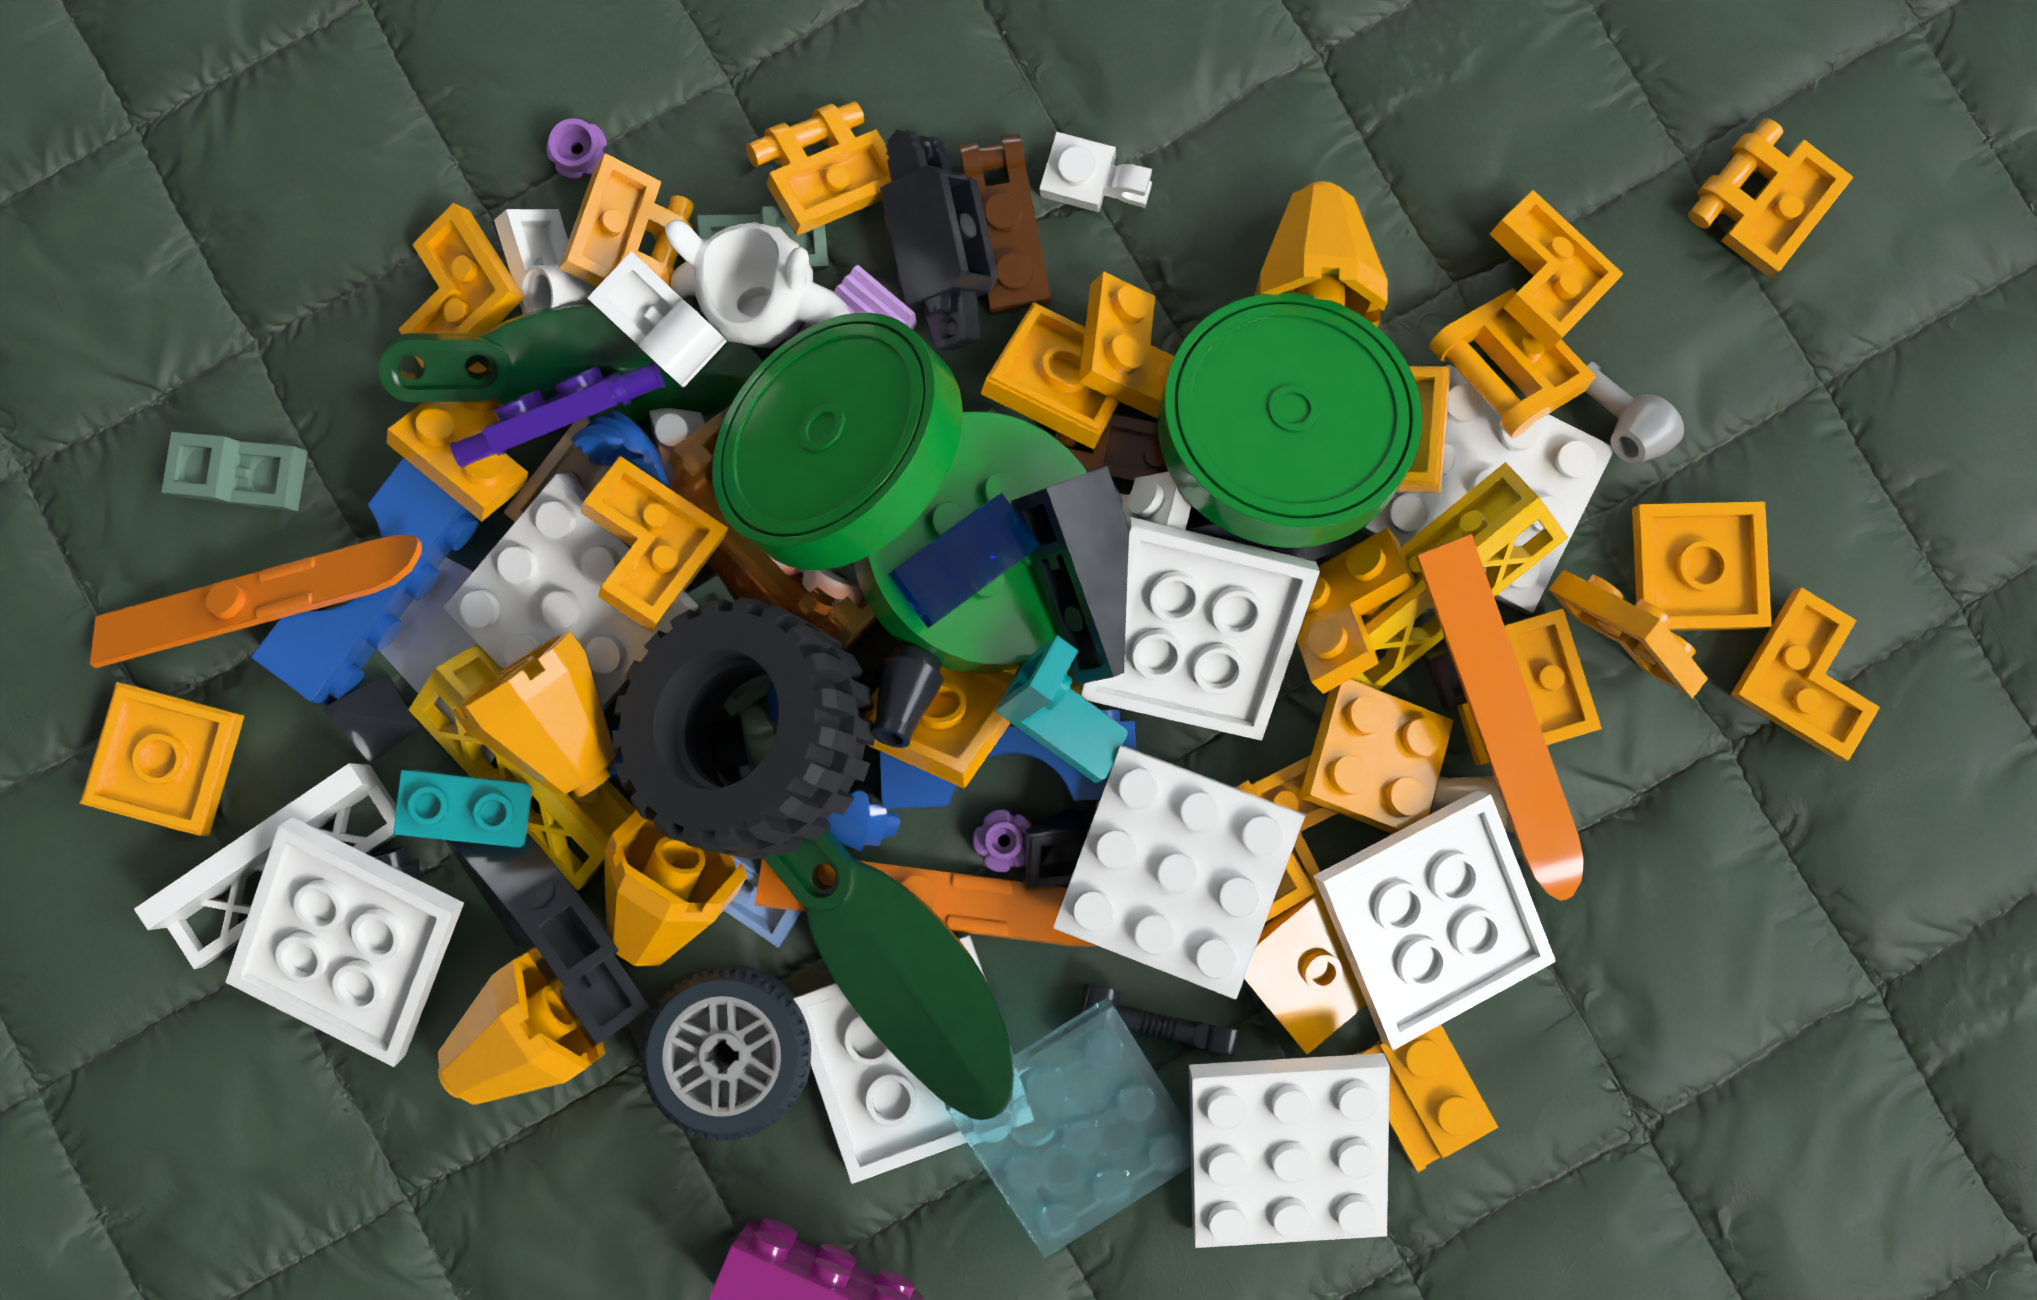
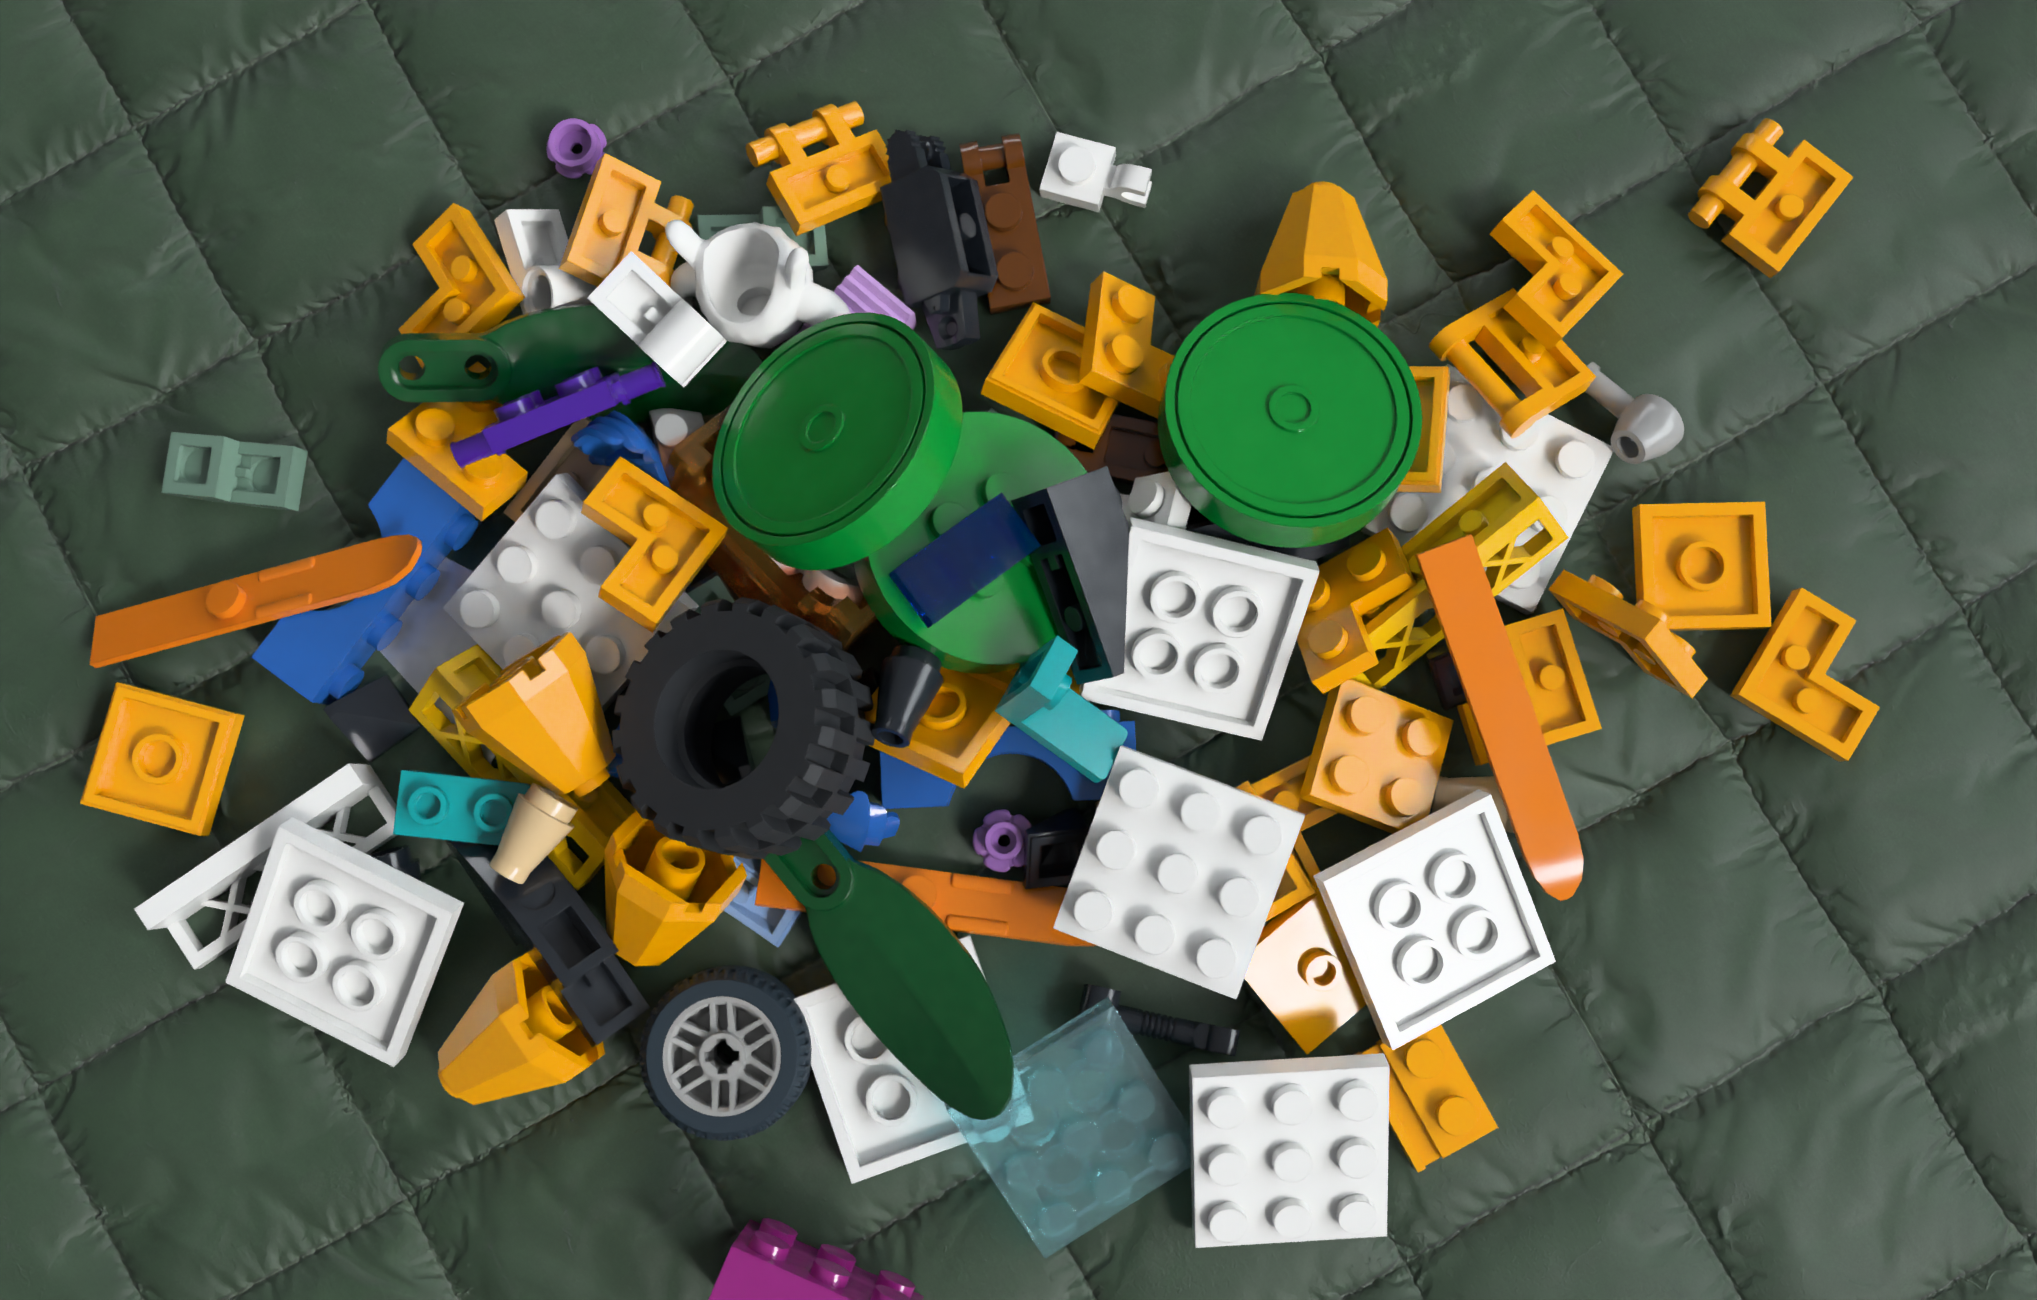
(533, 830): none -> tan cone

